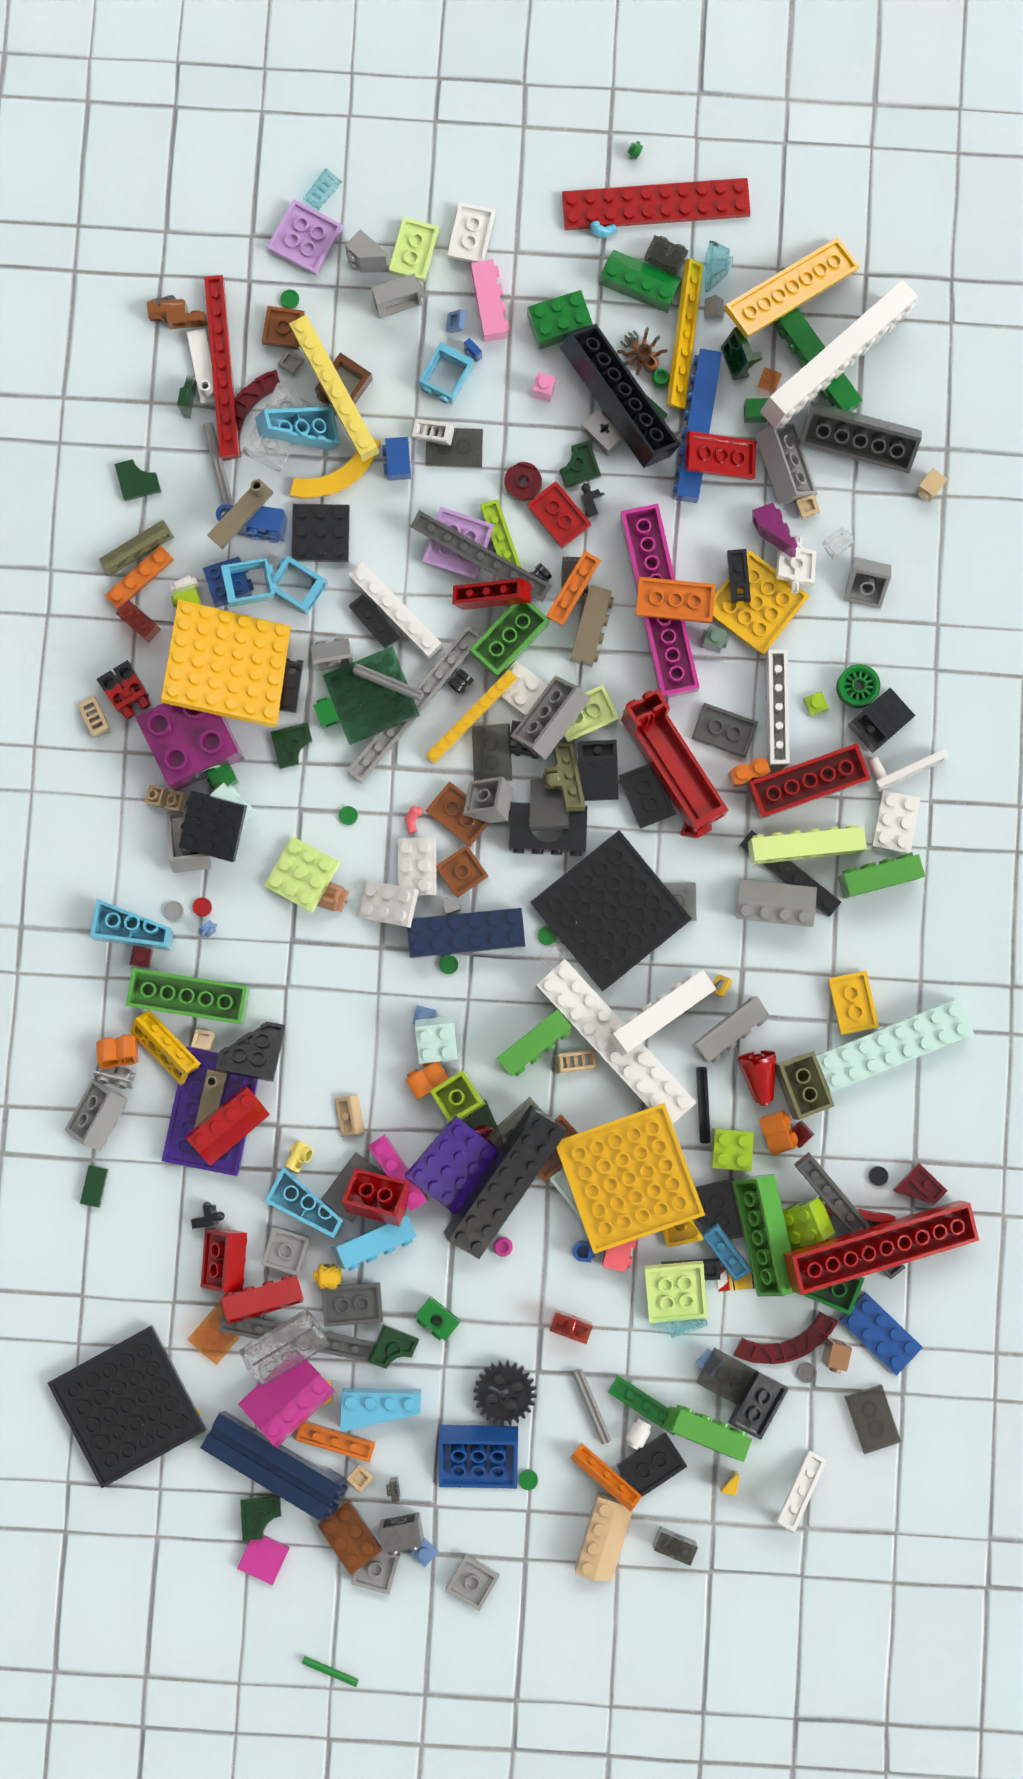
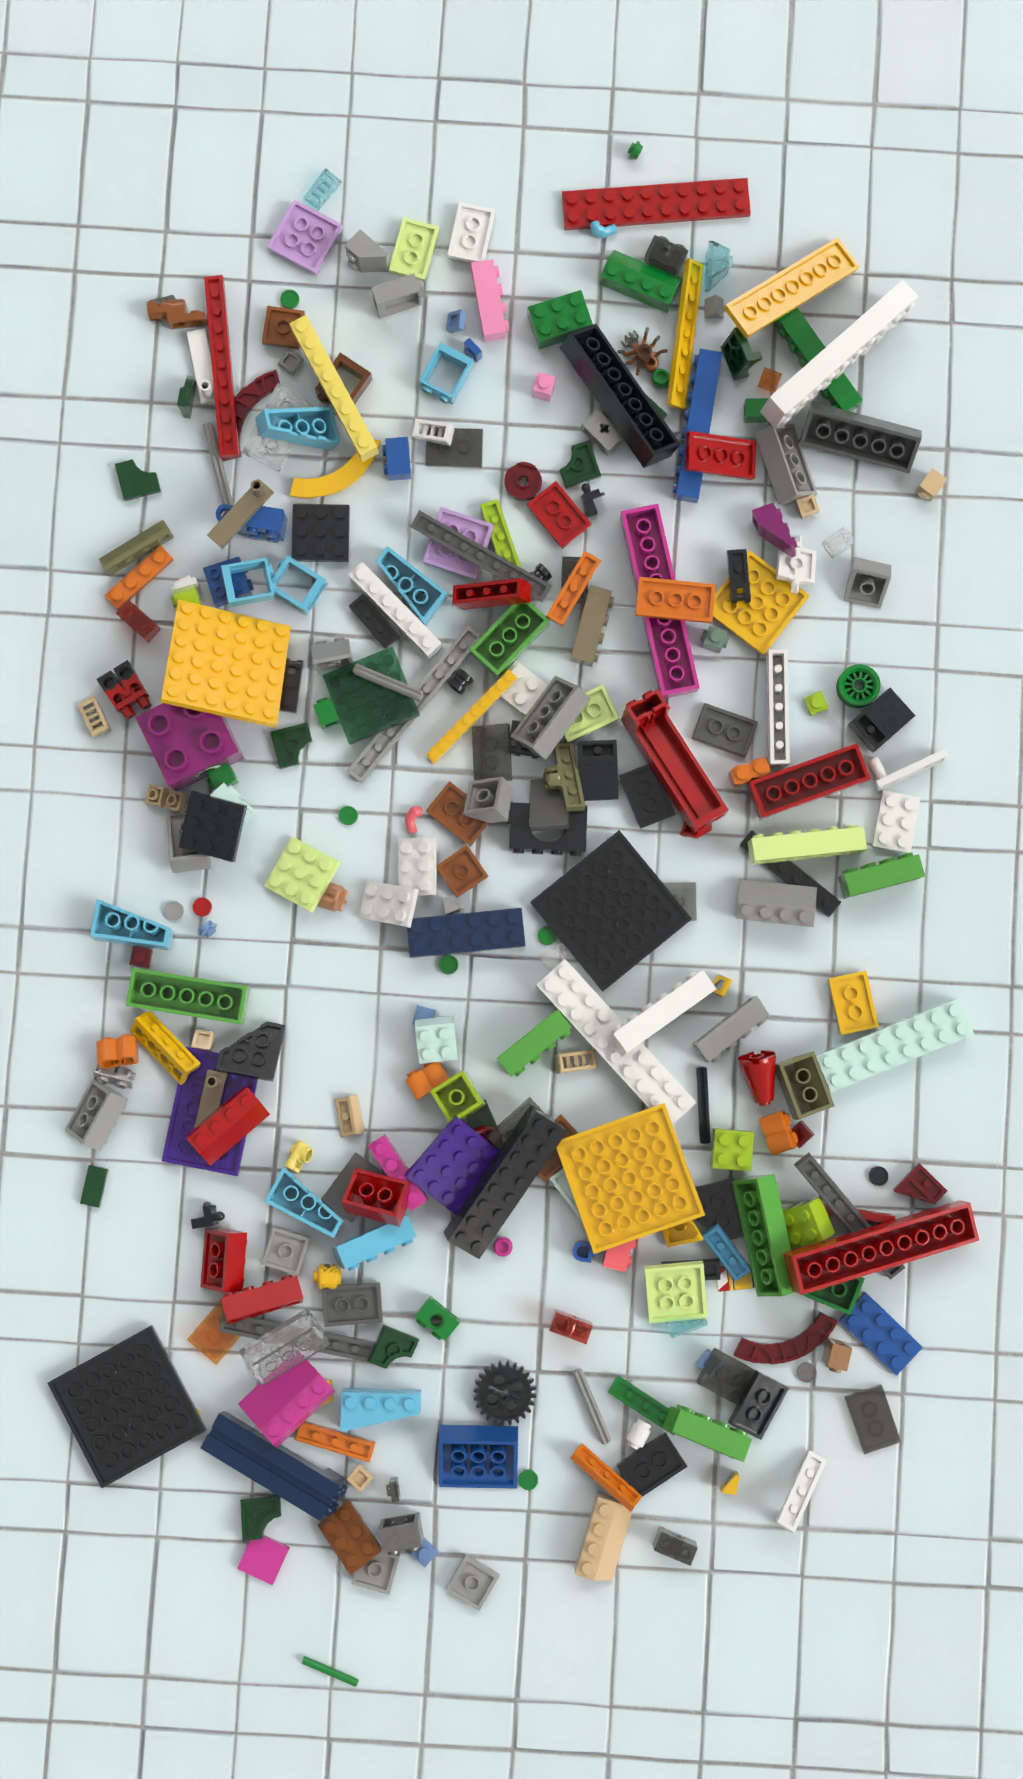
(414, 586): none -> medium azure wedge

